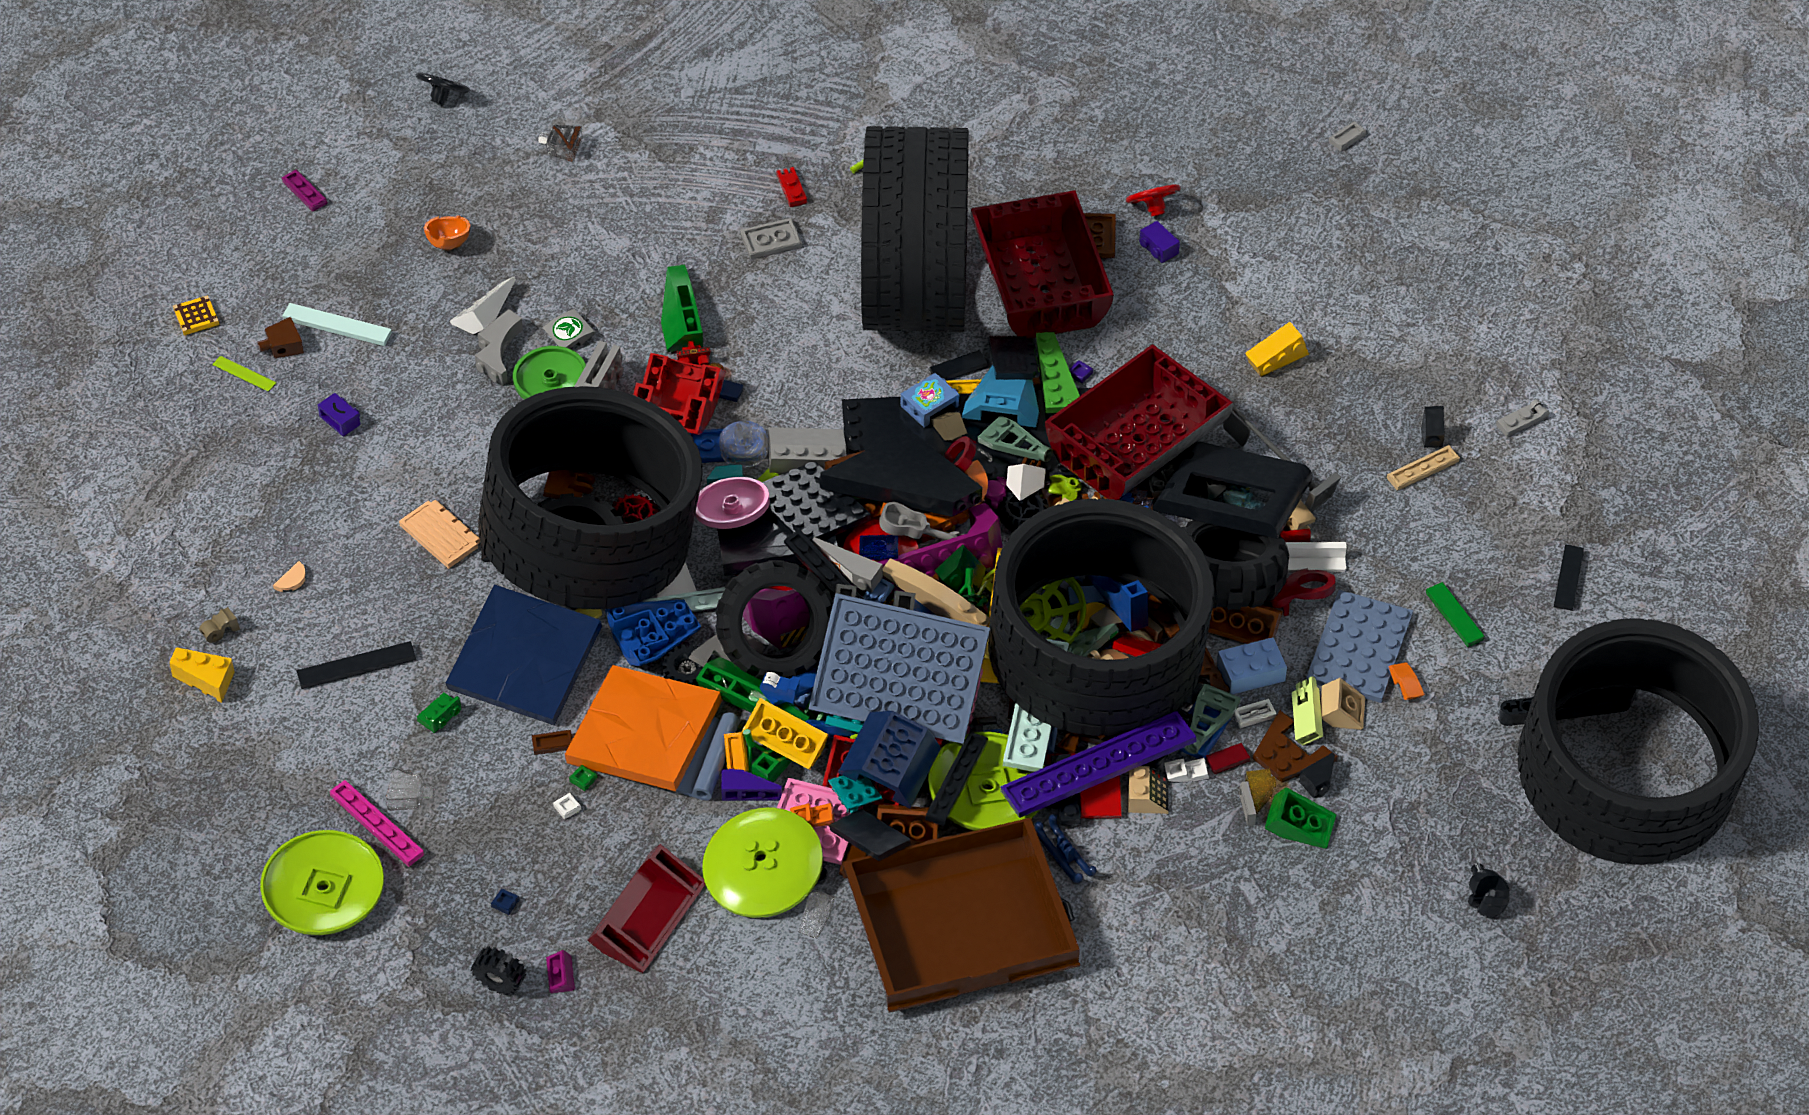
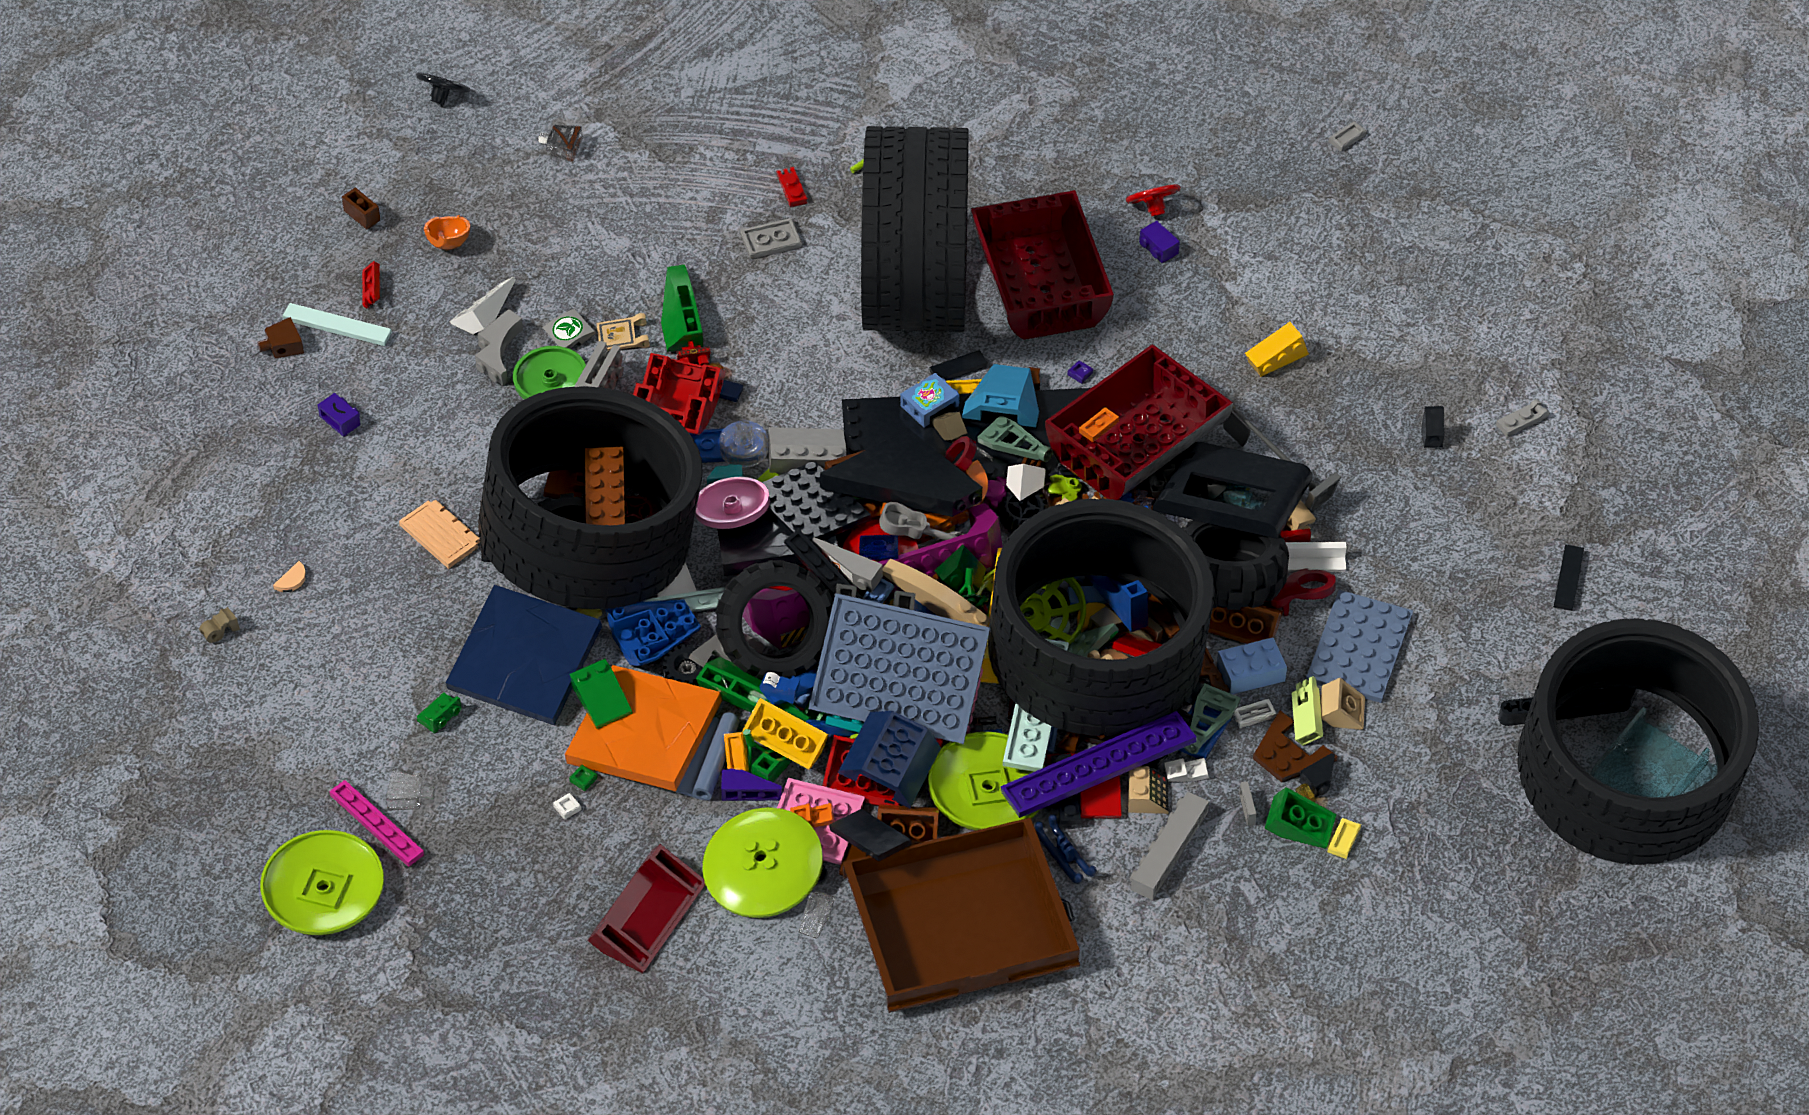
(195, 315): tile -> none
(203, 670): yellow wedge -> none
(244, 373): lime sticker -> none
(304, 190): magenta tile -> none
(356, 665): black tile -> none
(361, 208): none -> reddish brown brick
(370, 284): none -> red hinge
(498, 971): black bush -> none
(505, 901): dark blue tile -> none
(551, 742): reddish brown tile -> none
(560, 972): magenta slope -> none
(600, 693): none -> green slope
(604, 486): none -> dark orange plate
(622, 332): none -> tan flag
(853, 793): teal hinge -> none
(956, 778): black tile -> none
(1014, 358): black hinge -> none
(1056, 378): bright green wing -> none
(1099, 424): none -> orange plate
(1103, 232): reddish brown plate -> none
(1169, 846): none -> light grey brick
(1227, 758): dark red tile -> none
(1261, 787): clear yellow slope -> none
(1305, 791): none -> clear yellow tile
(1344, 838): none -> light yellow tile
(1407, 680): orange slope -> none
(1423, 468): tan tile -> none
(1455, 614): green tile -> none
(1489, 891): black piece -> none
(1648, 762): none -> clear light blue windscreen

